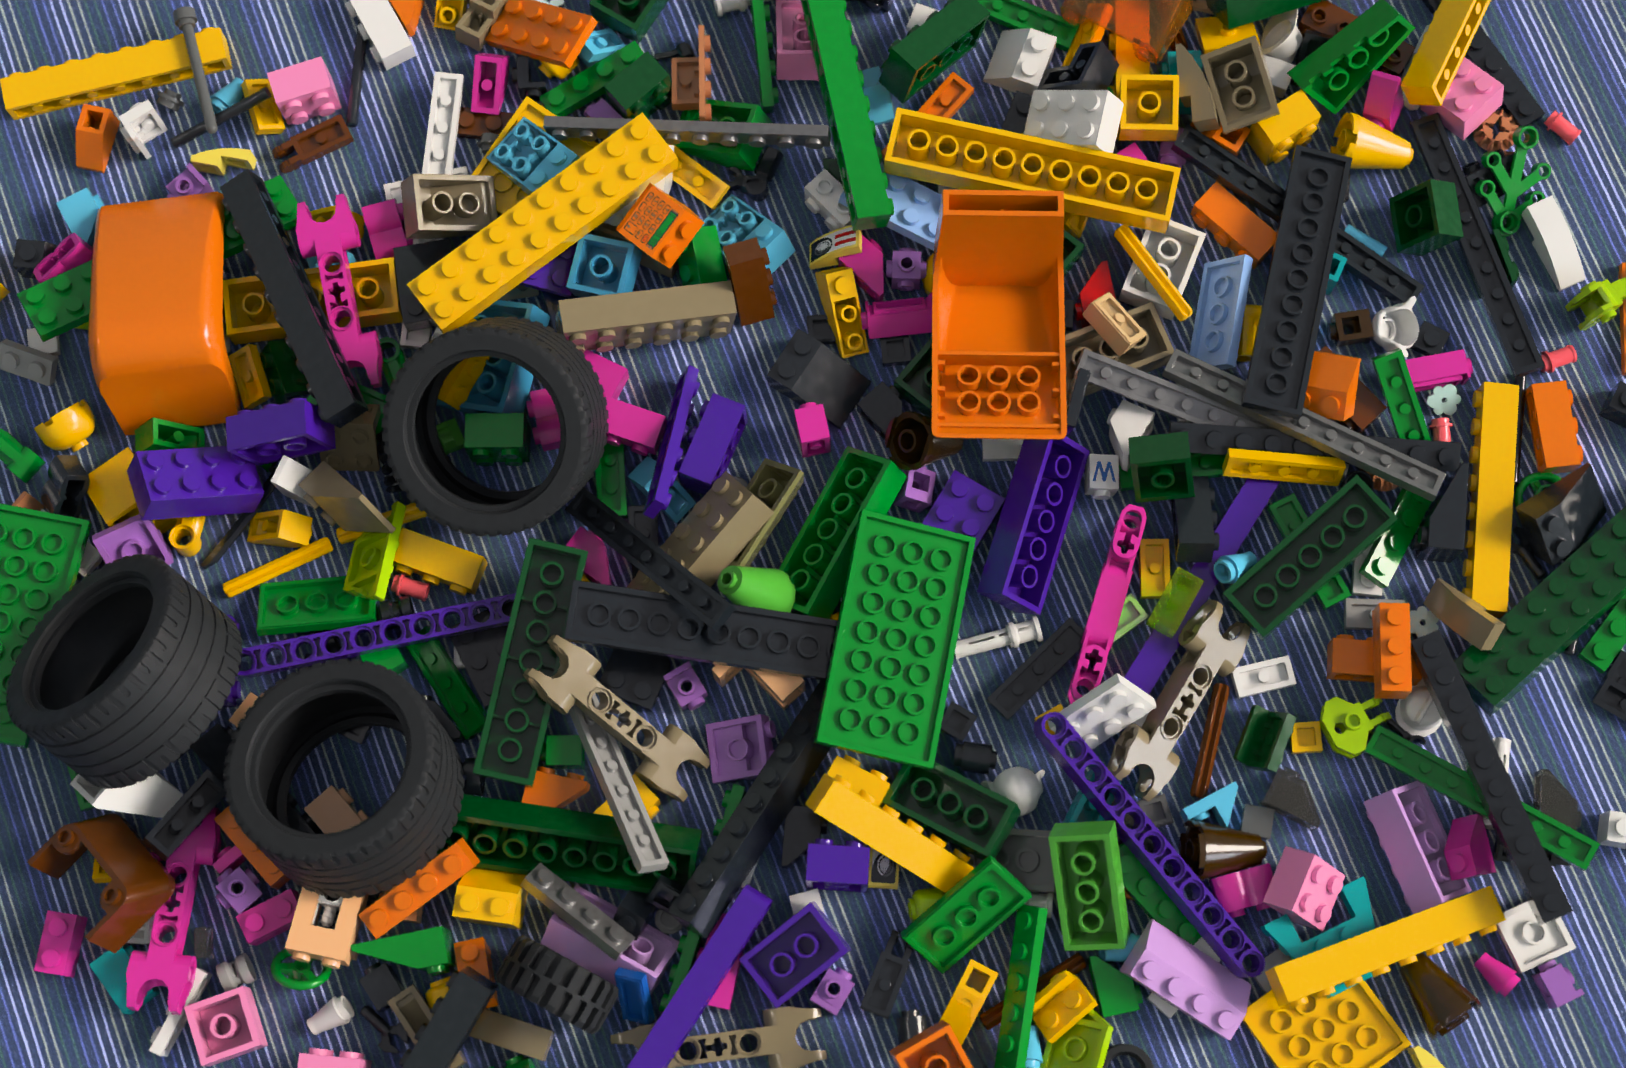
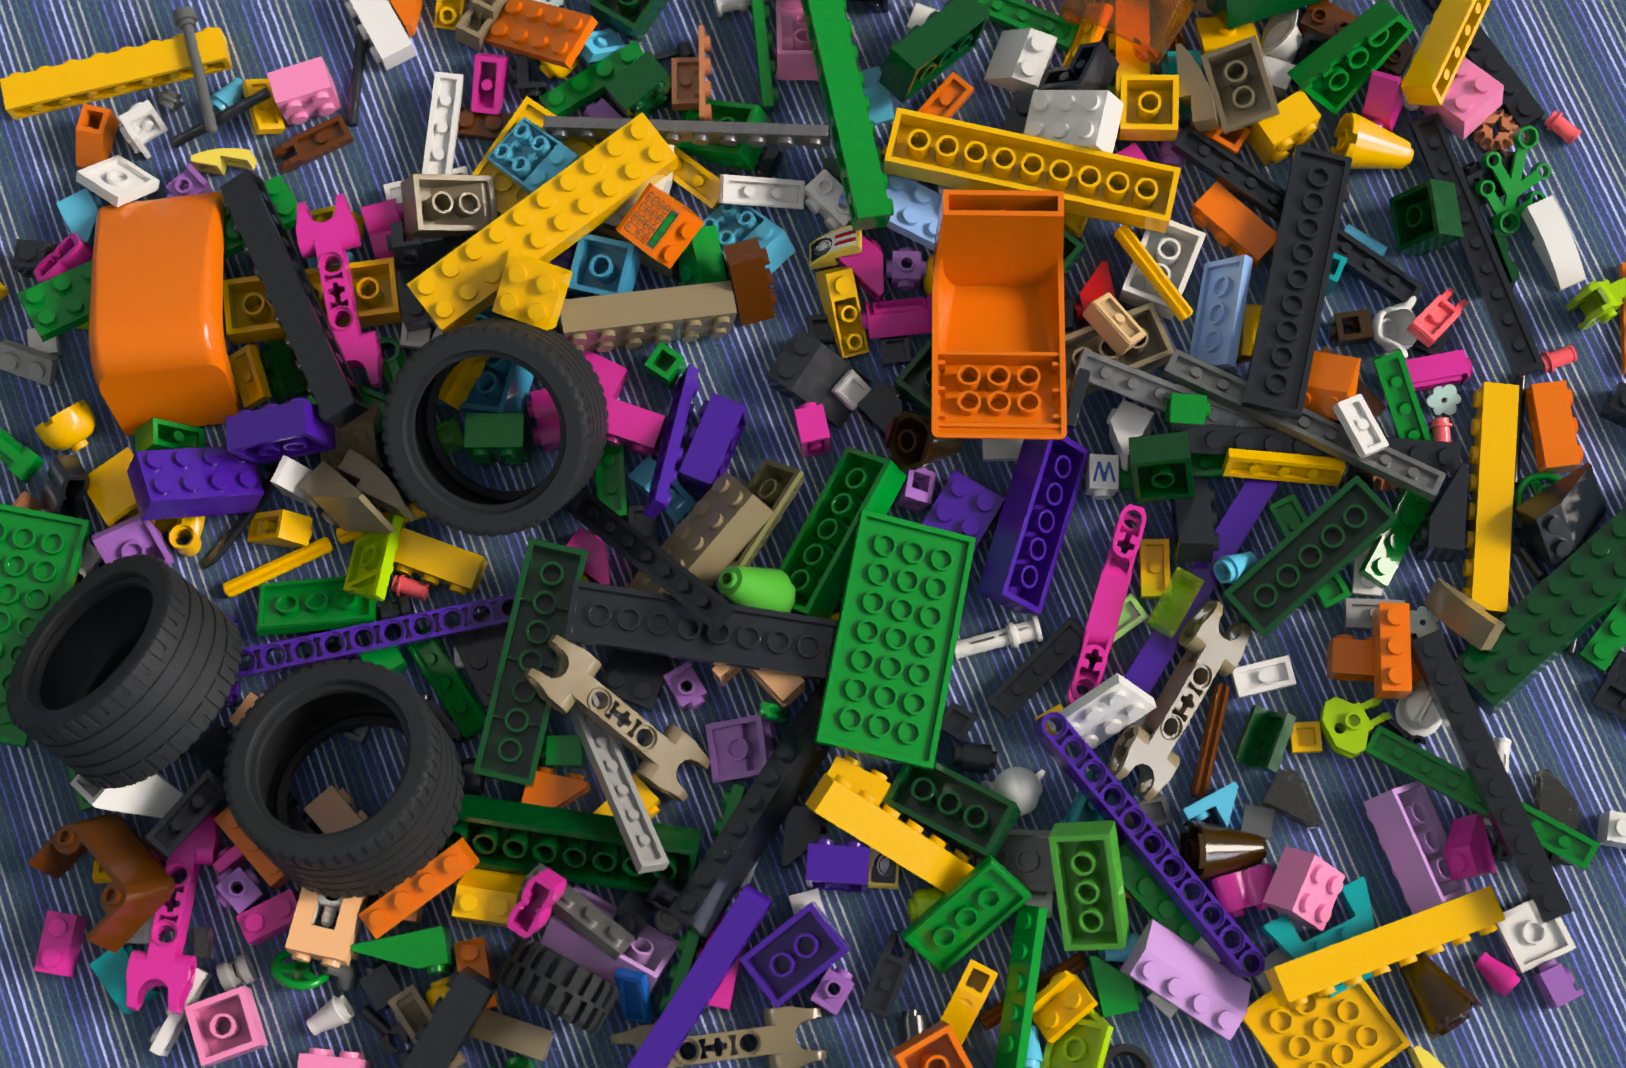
(117, 180): none -> white plate
(345, 976): none -> dark grey arm
(374, 484): none -> dark tan slope
(405, 252): none -> black bracket
(486, 141): dark grey plate -> none
(532, 291): none -> yellow brick
(536, 903): none -> dark pink brick
(665, 365): none -> green brick
(761, 191): none -> white tile
(774, 712): none -> green axle
(851, 389): none -> white tile
(1186, 408): none -> green brick
(1360, 426): none -> white plate
(1436, 318): none -> coral hinge

